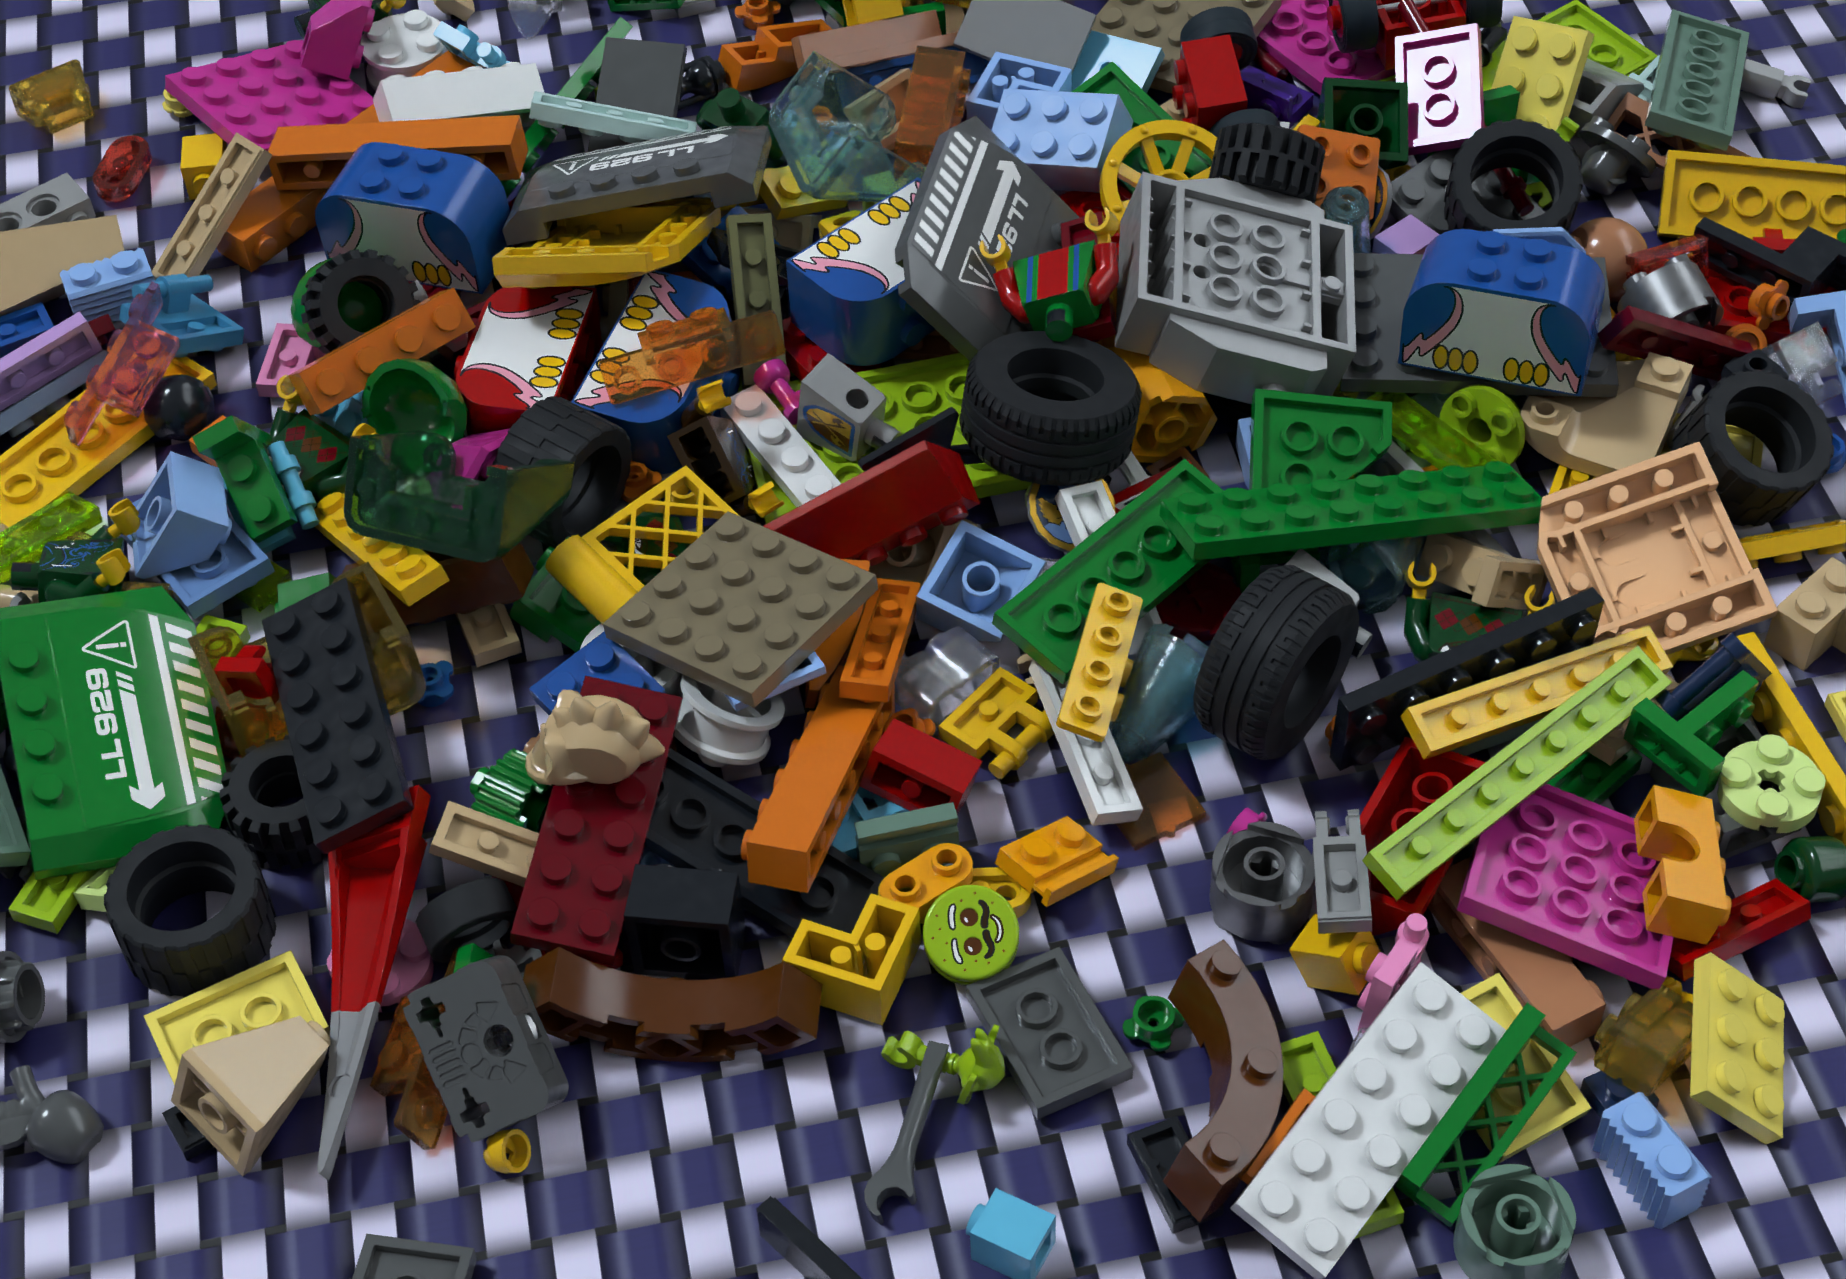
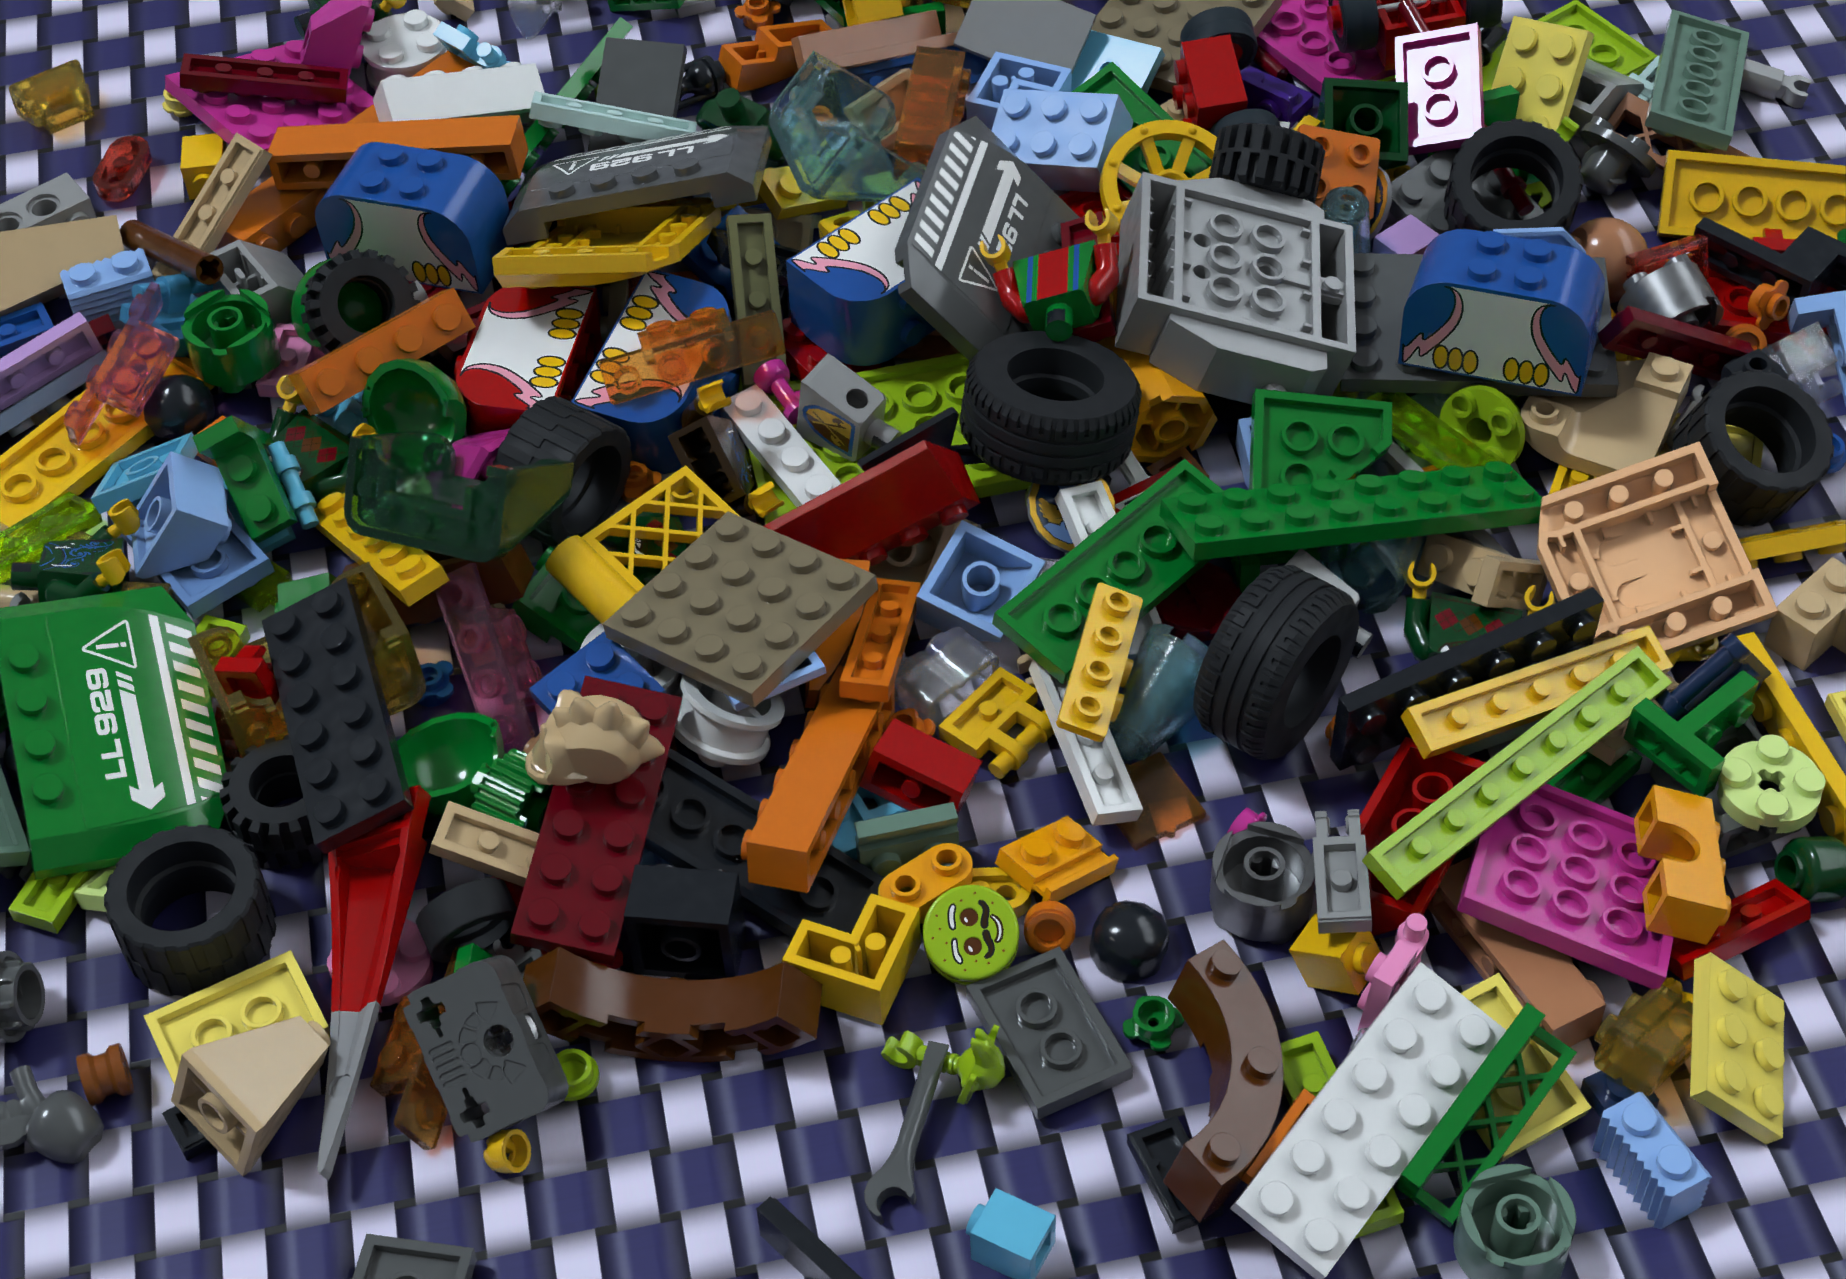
(105, 1074): none -> dark orange wheel
(133, 475): none -> medium azure plate
(172, 252): none -> reddish brown piece
(230, 339): none -> green brick
(260, 271): none -> light grey slope
(264, 78): none -> dark red plate
(447, 754): none -> green cylinder
(491, 654): none -> clear pink bracket
(580, 1072): none -> lime plate
(1049, 926): none -> orange tile
(1129, 941): none -> black hair

